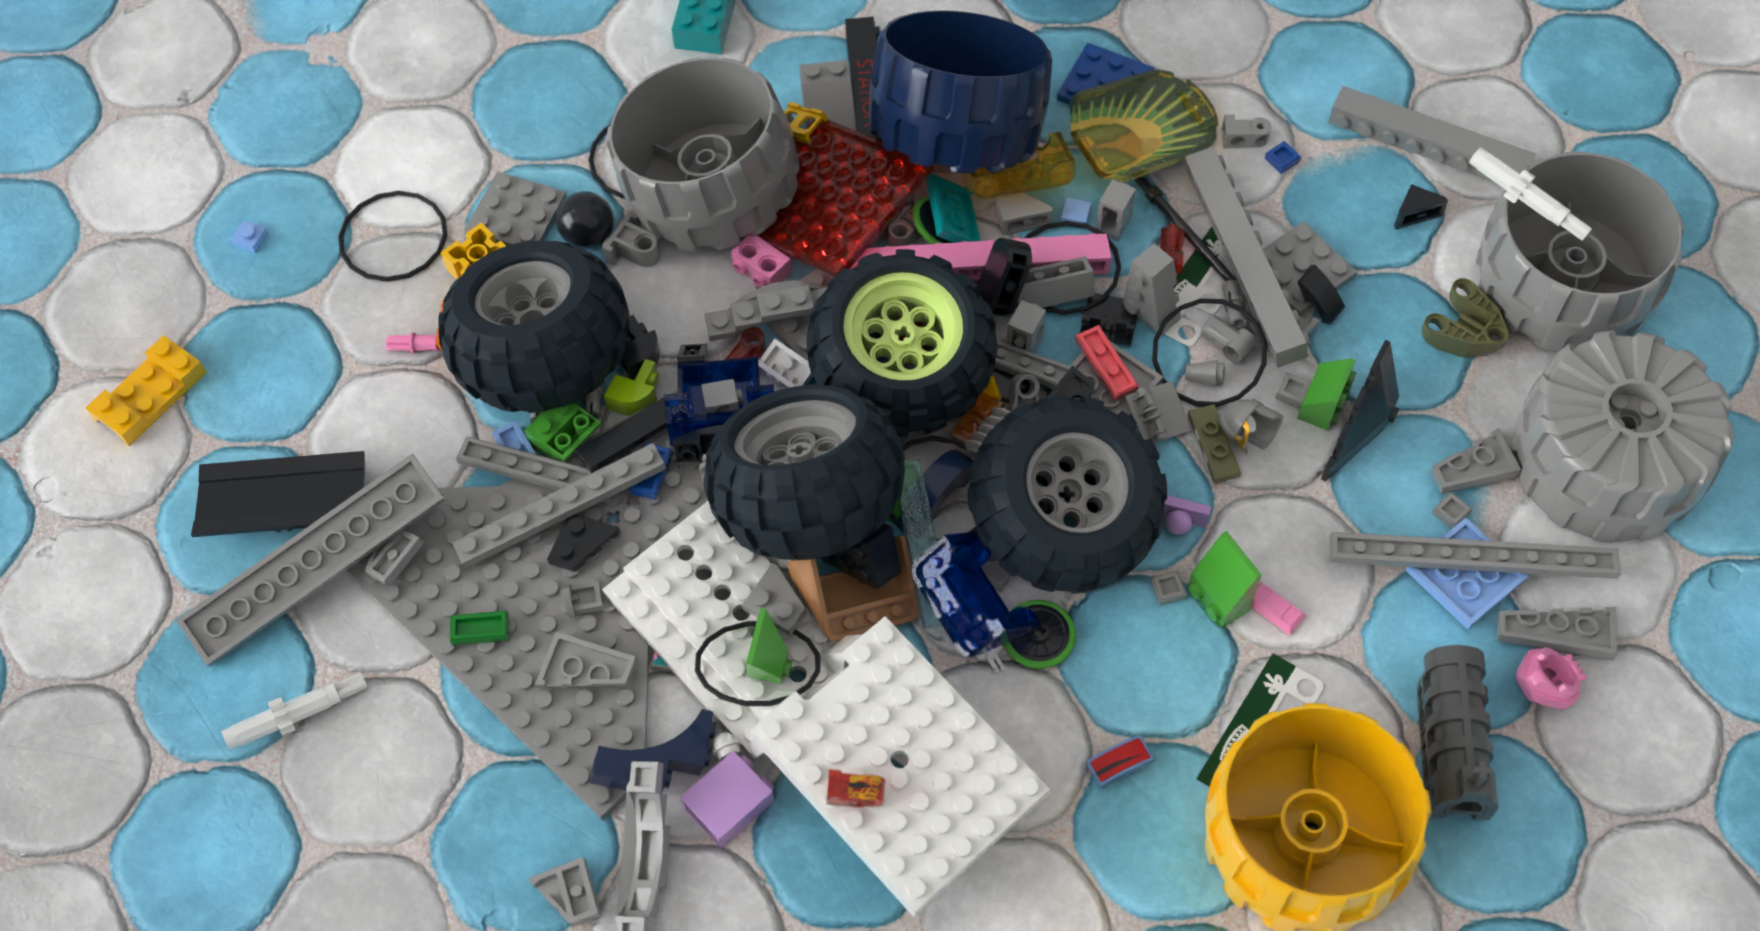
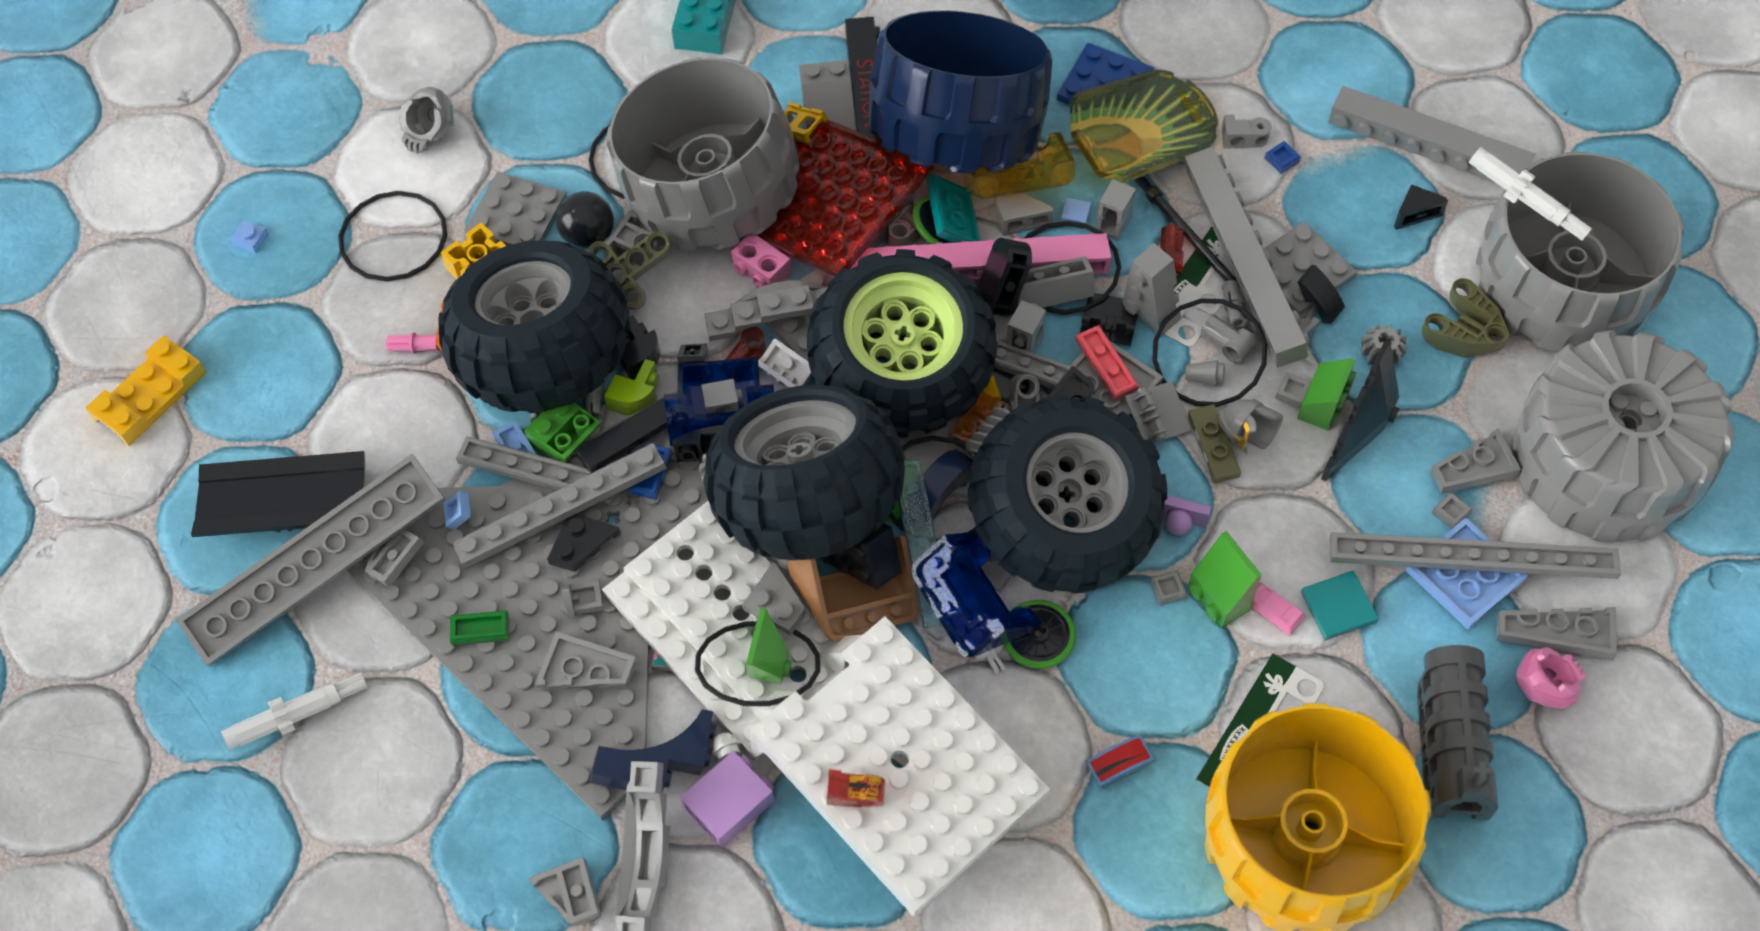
(425, 118): none -> light grey helmet
(457, 510): none -> light blue plate
(630, 272): none -> olive beam
(1339, 605): none -> teal tile
(1374, 339): none -> light grey gear

